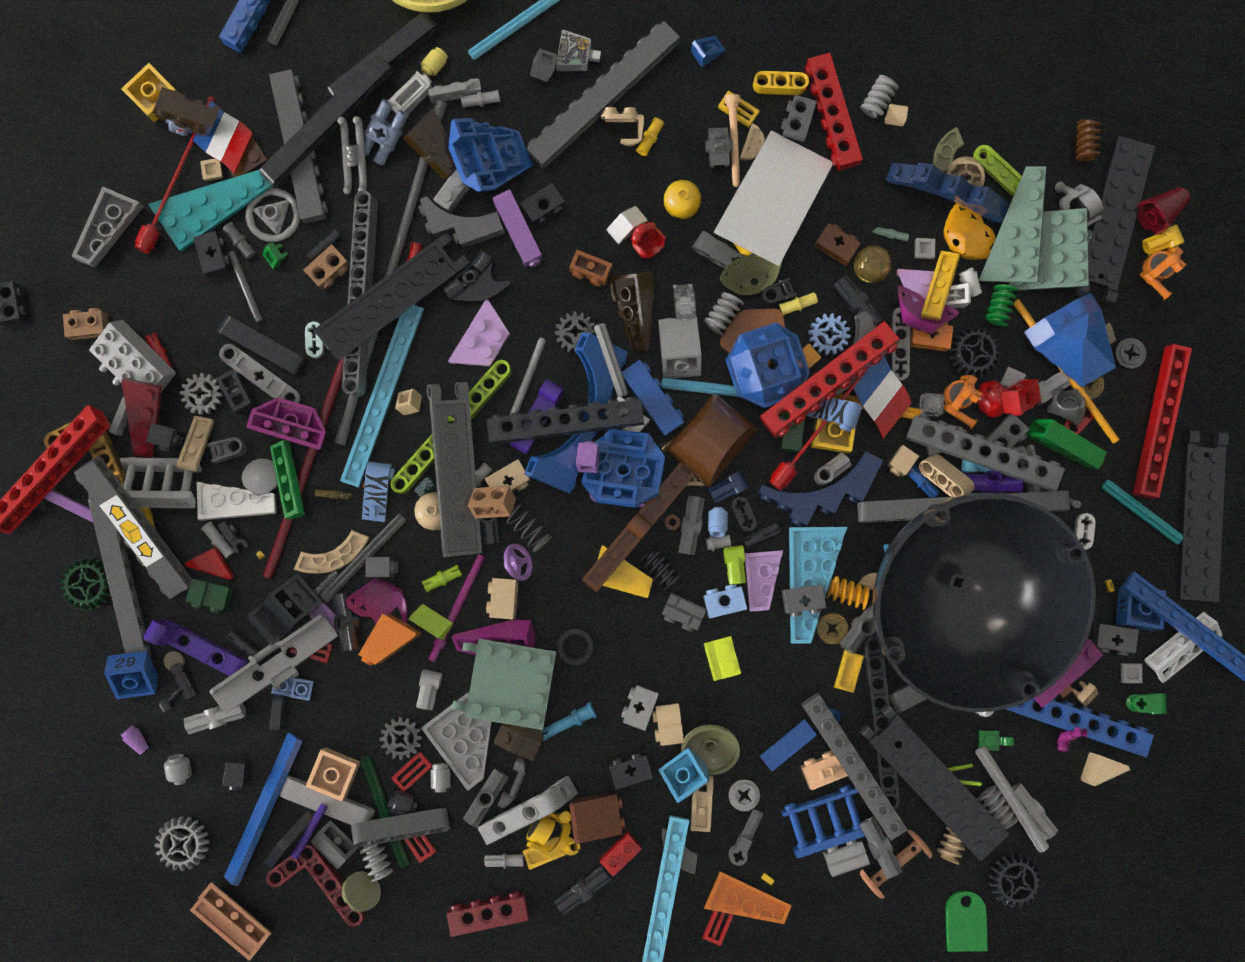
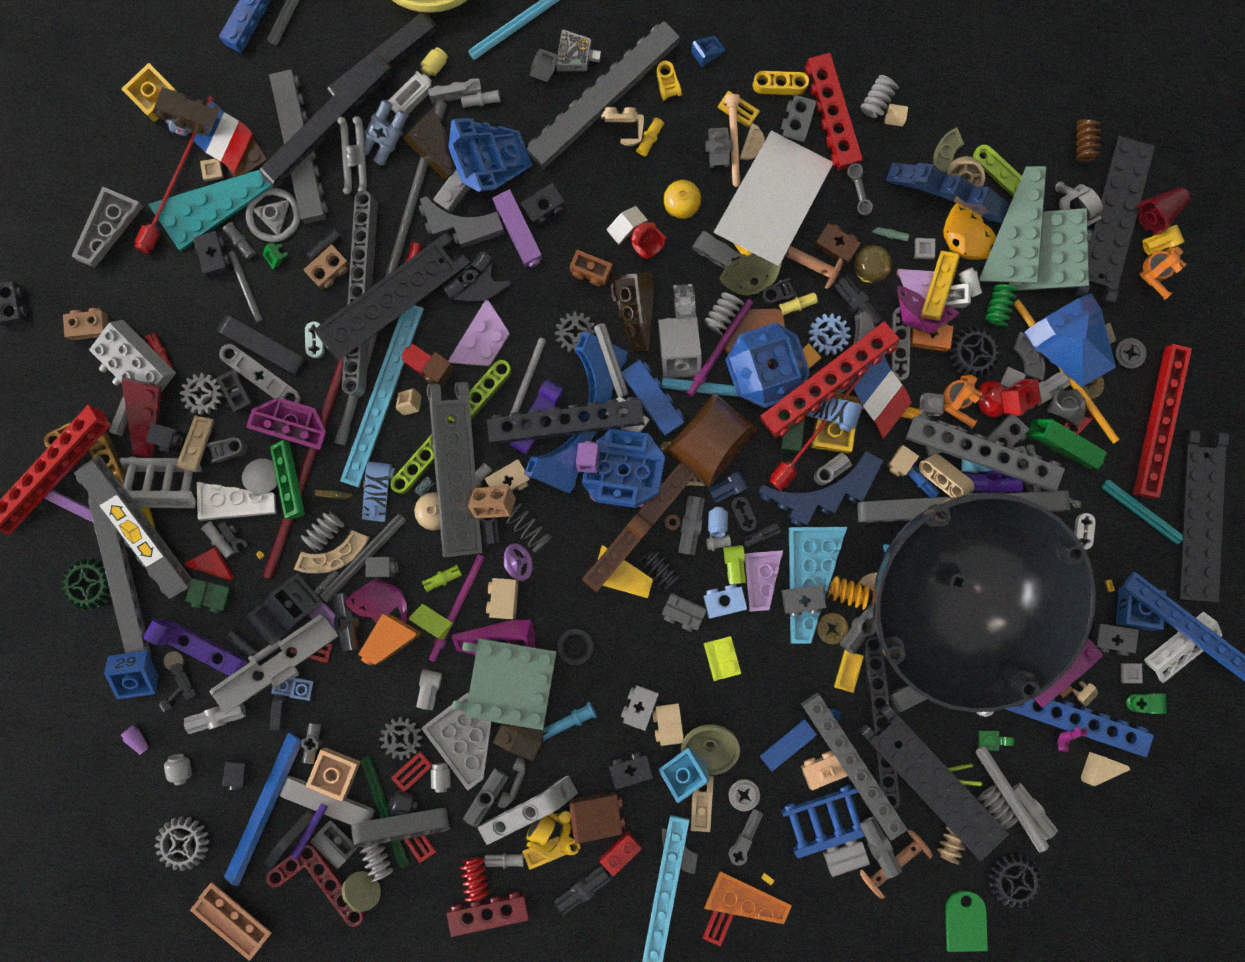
(310, 753): none -> dark grey axle
(322, 531): none -> light grey piece
(415, 358): none -> red brick
(437, 370): none -> reddish brown brick
(474, 879): none -> red piece
(668, 84): none -> yellow piece
(700, 378): none -> magenta bar
(815, 264): none -> nougat hose
(855, 172): none -> dark grey bar
(1032, 359): none -> dark grey tile

